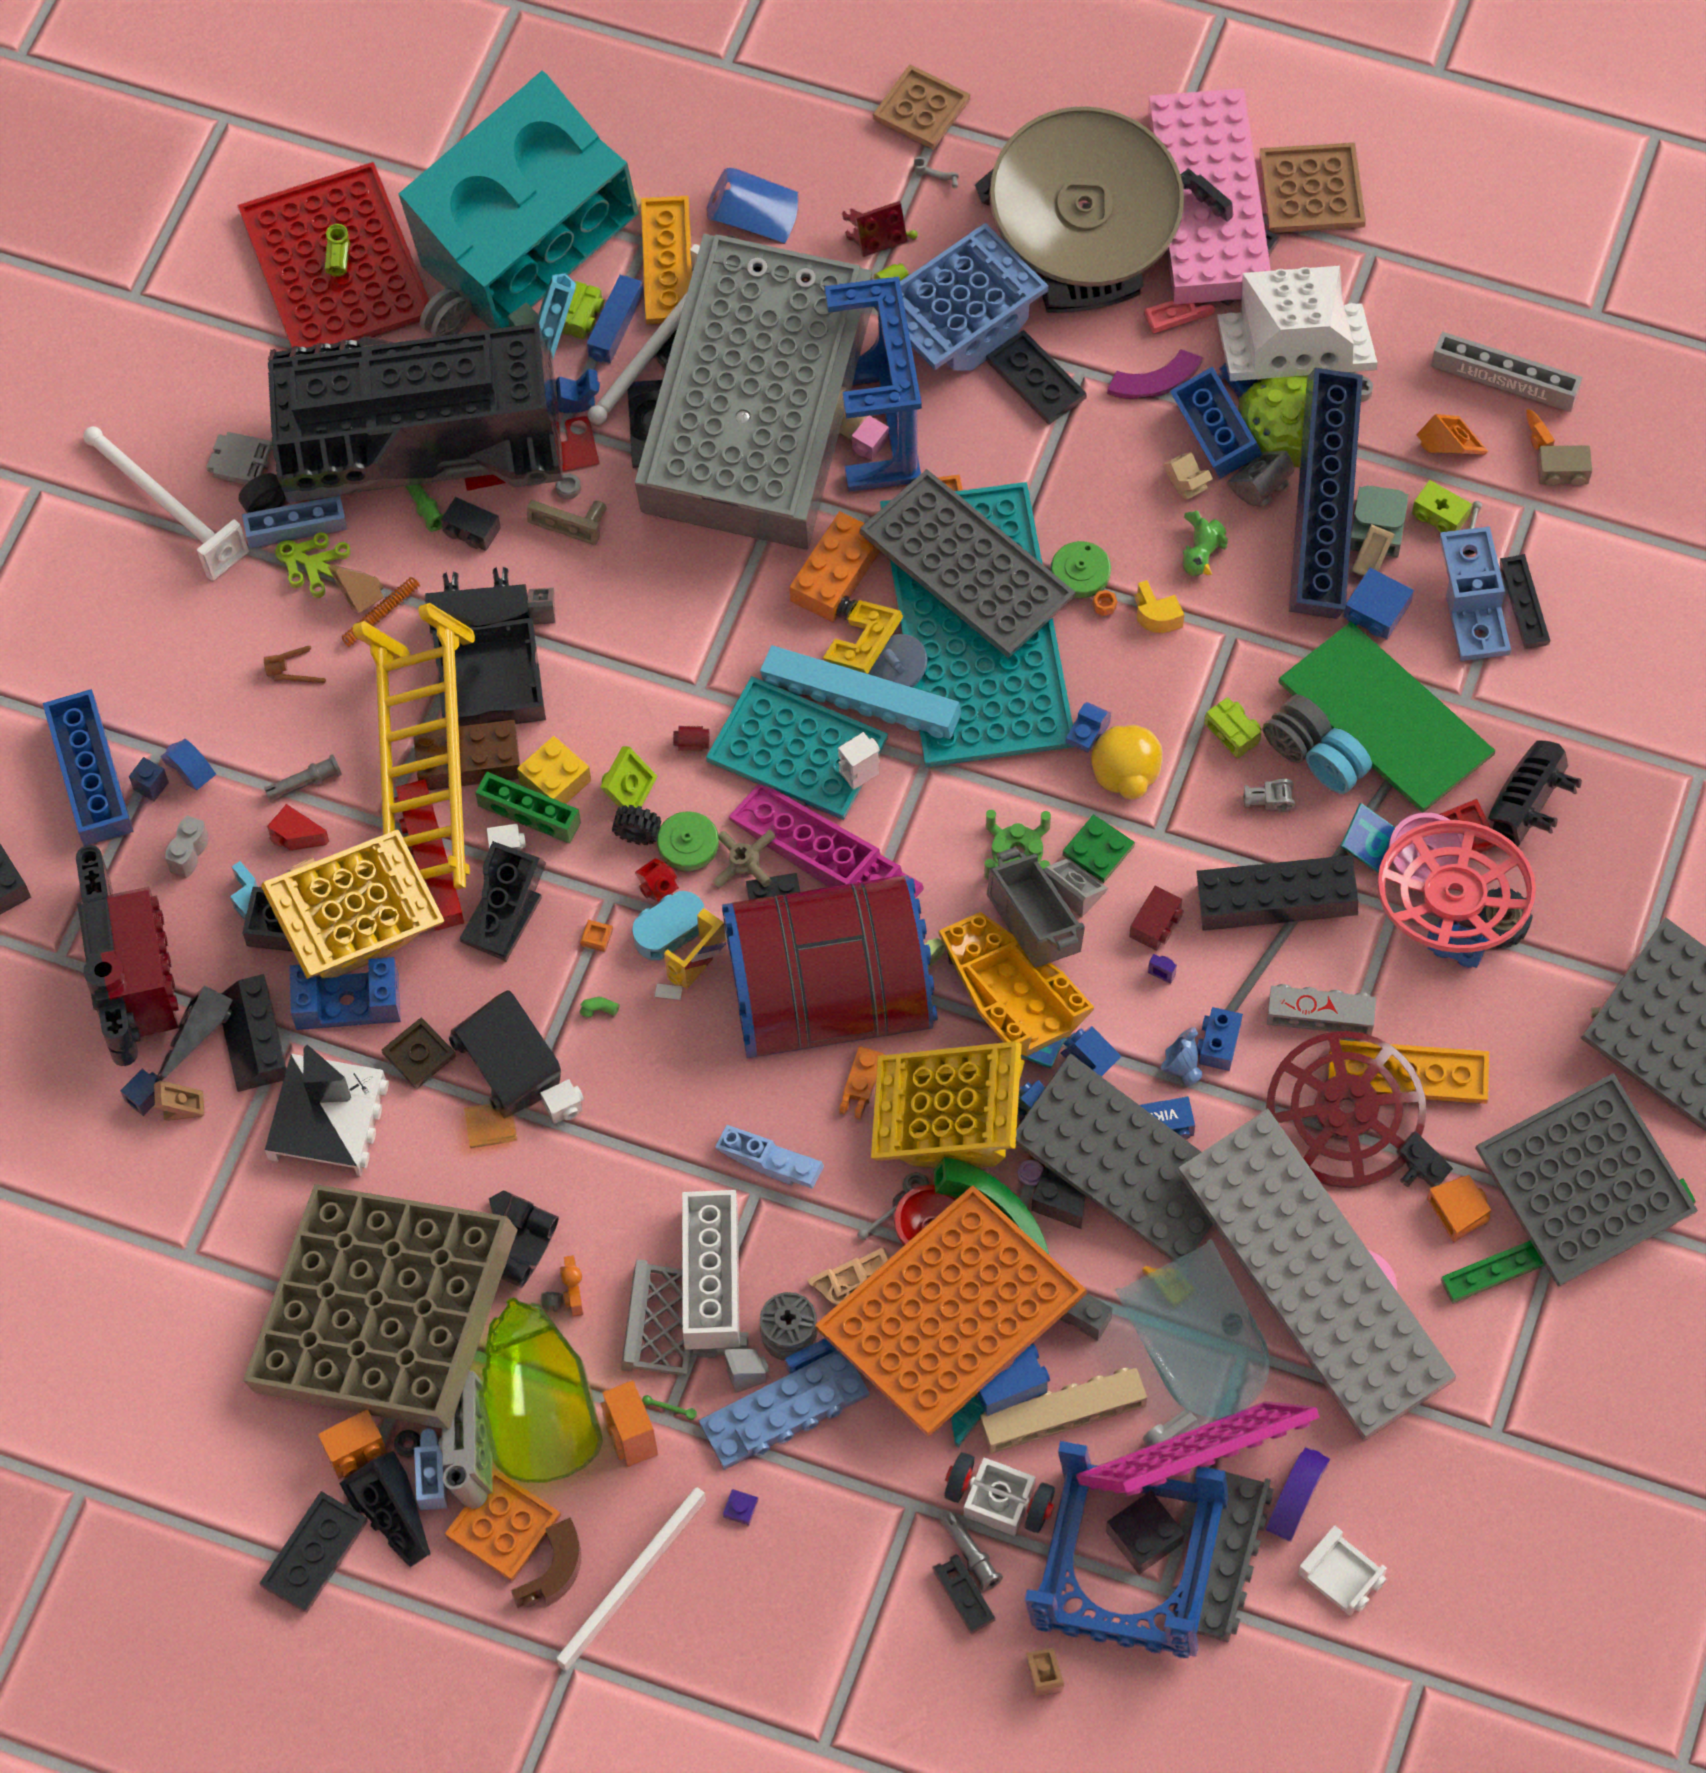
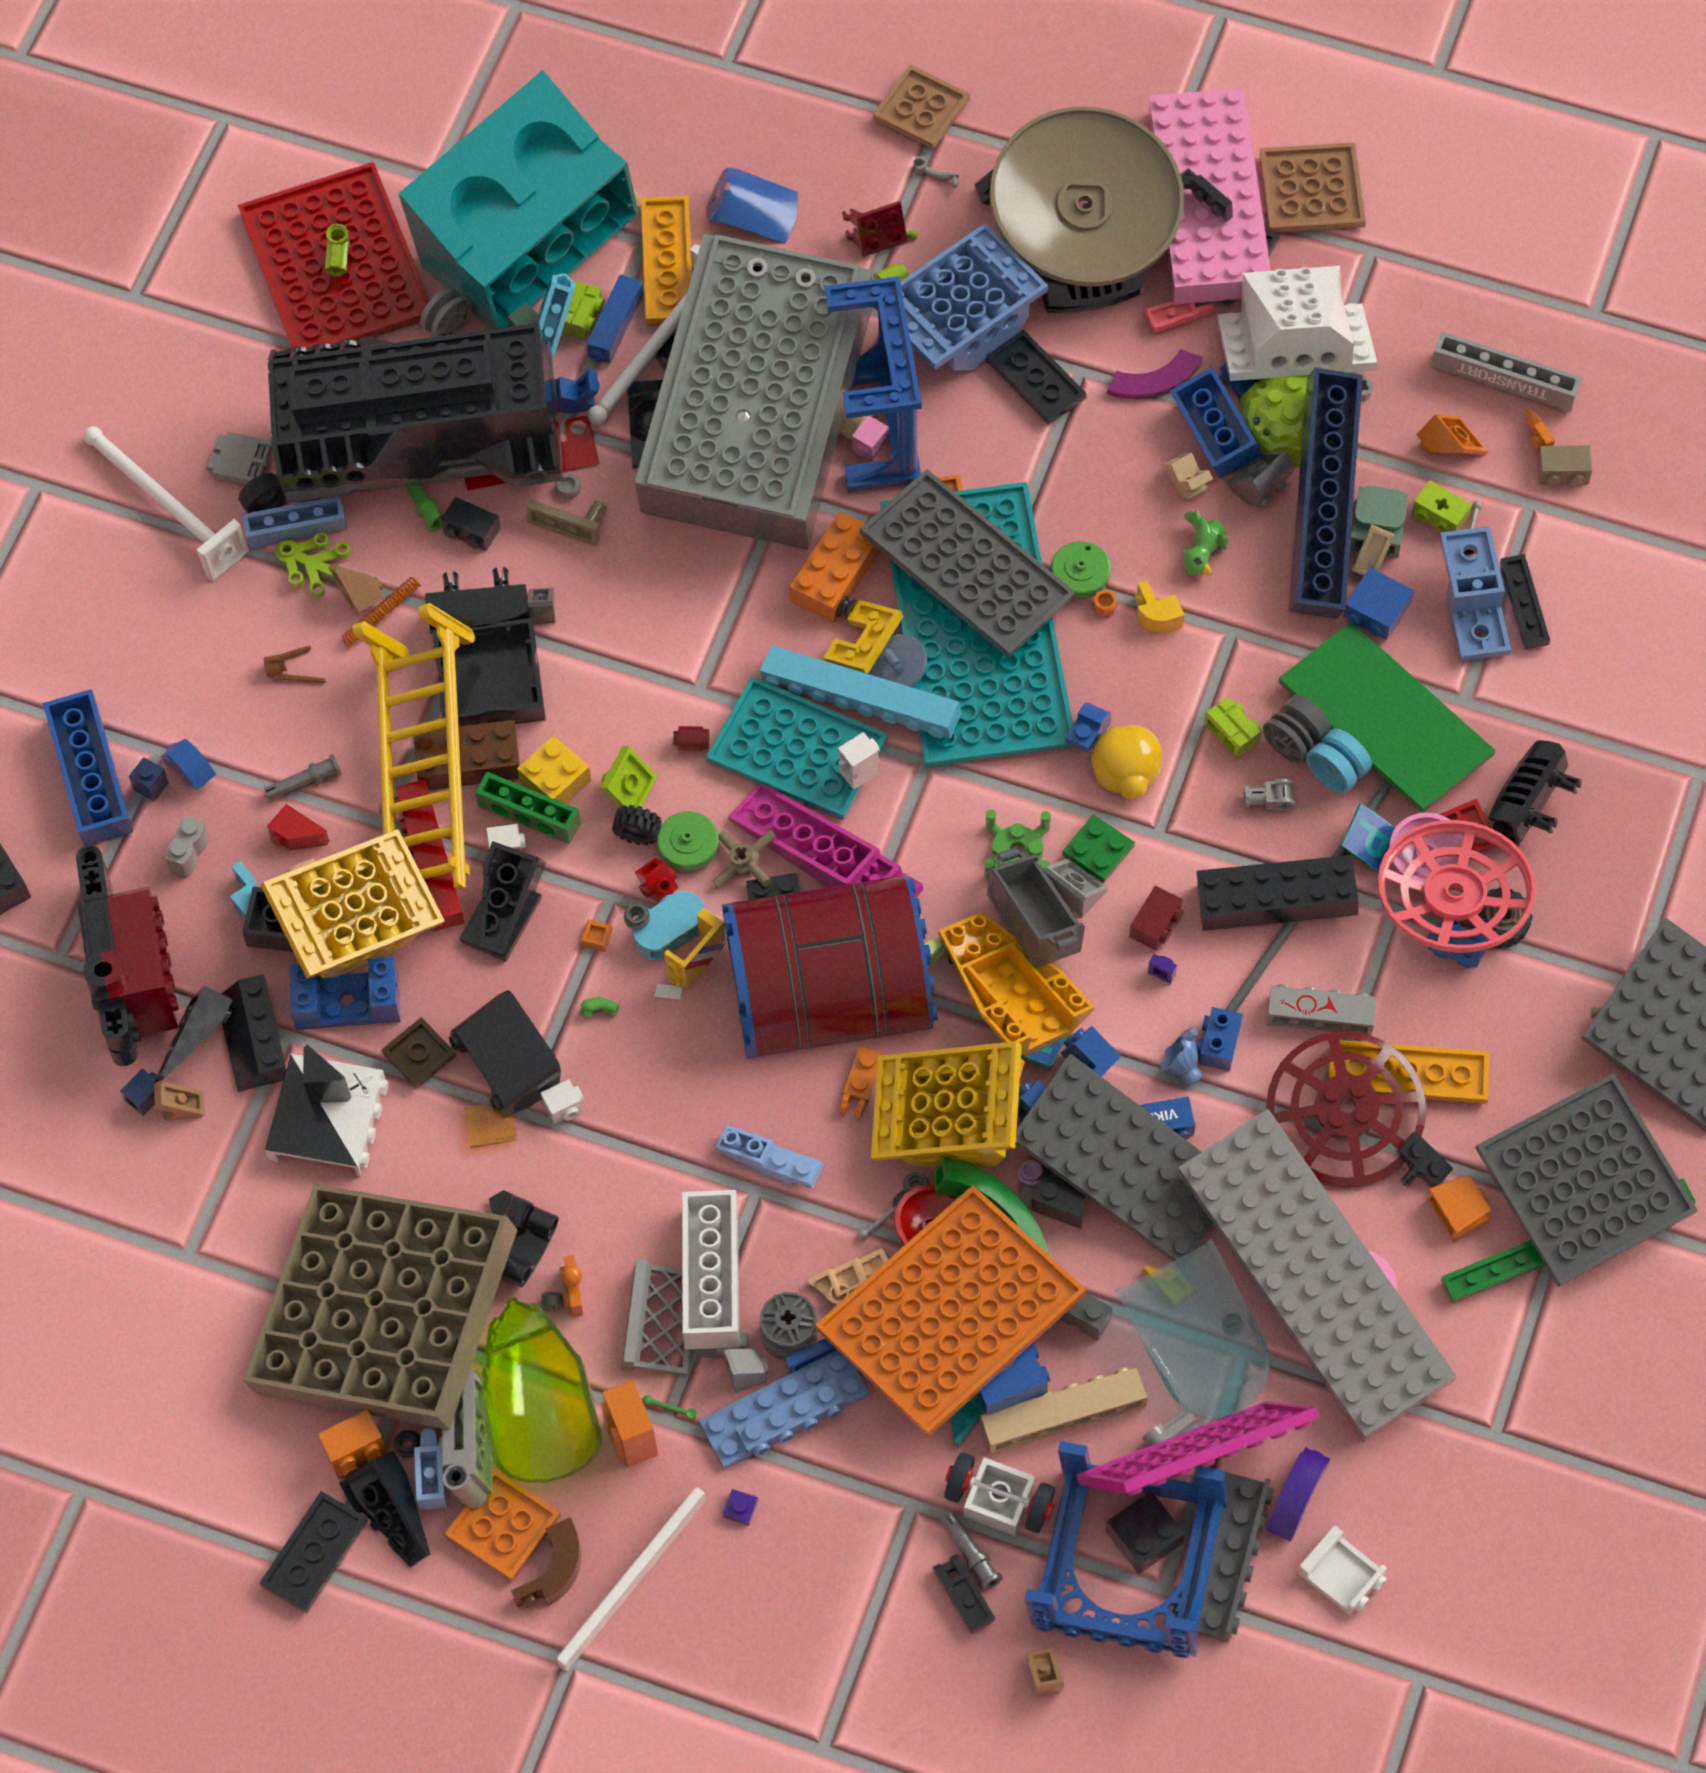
(633, 910): none -> dark grey plate

